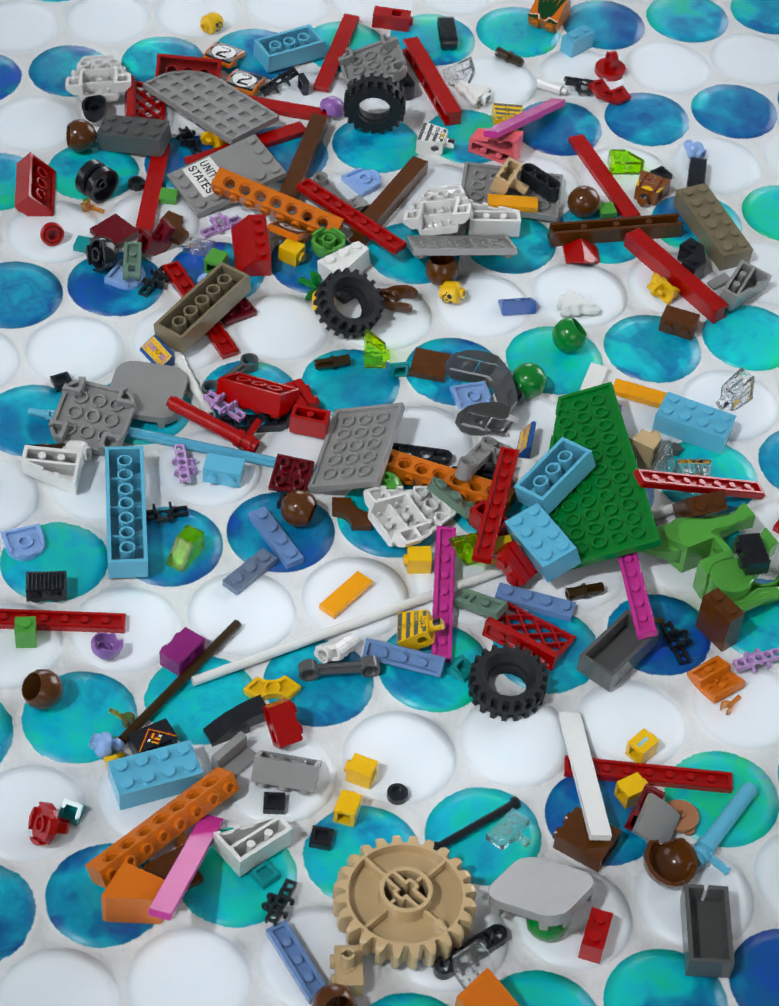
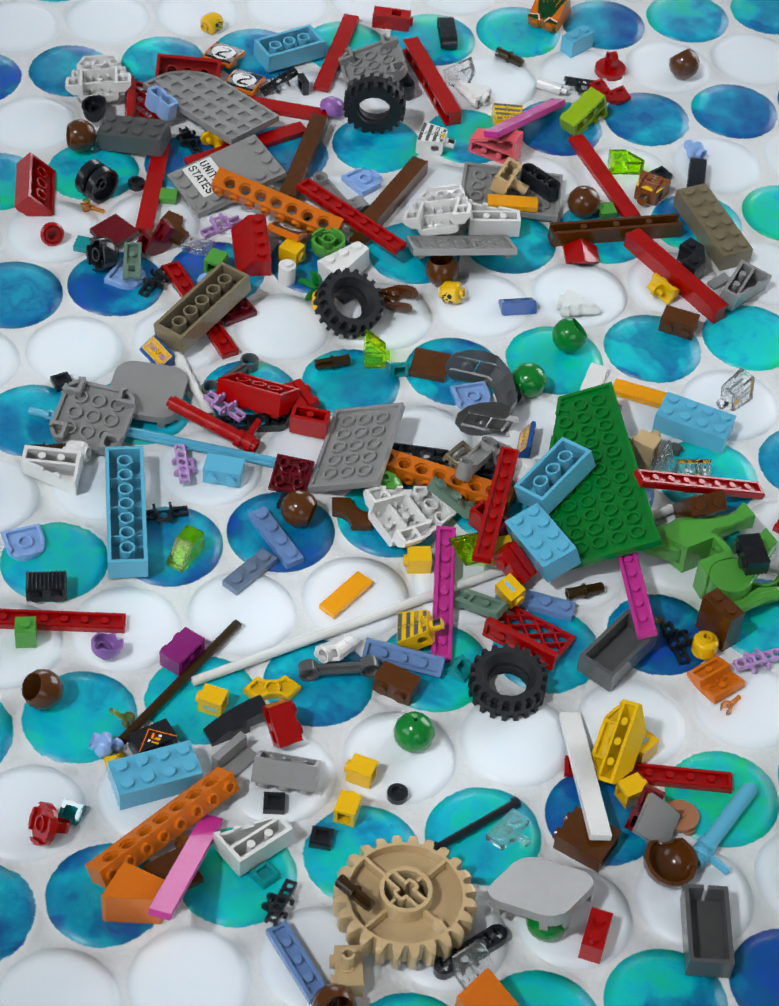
(161, 103): none -> light blue brick
(212, 700): none -> yellow brick
(286, 272): none -> white brick
(354, 892): none -> dark brown axle
(396, 683): none -> reddish brown brick
(414, 732): none -> green helmet
(453, 461): none -> dark tan tile
(510, 591): none -> yellow brick
(584, 112): none -> lime wedge
(619, 742): none -> yellow wedge
(684, 64): none -> reddish brown helmet
(705, 645): none -> yellow head

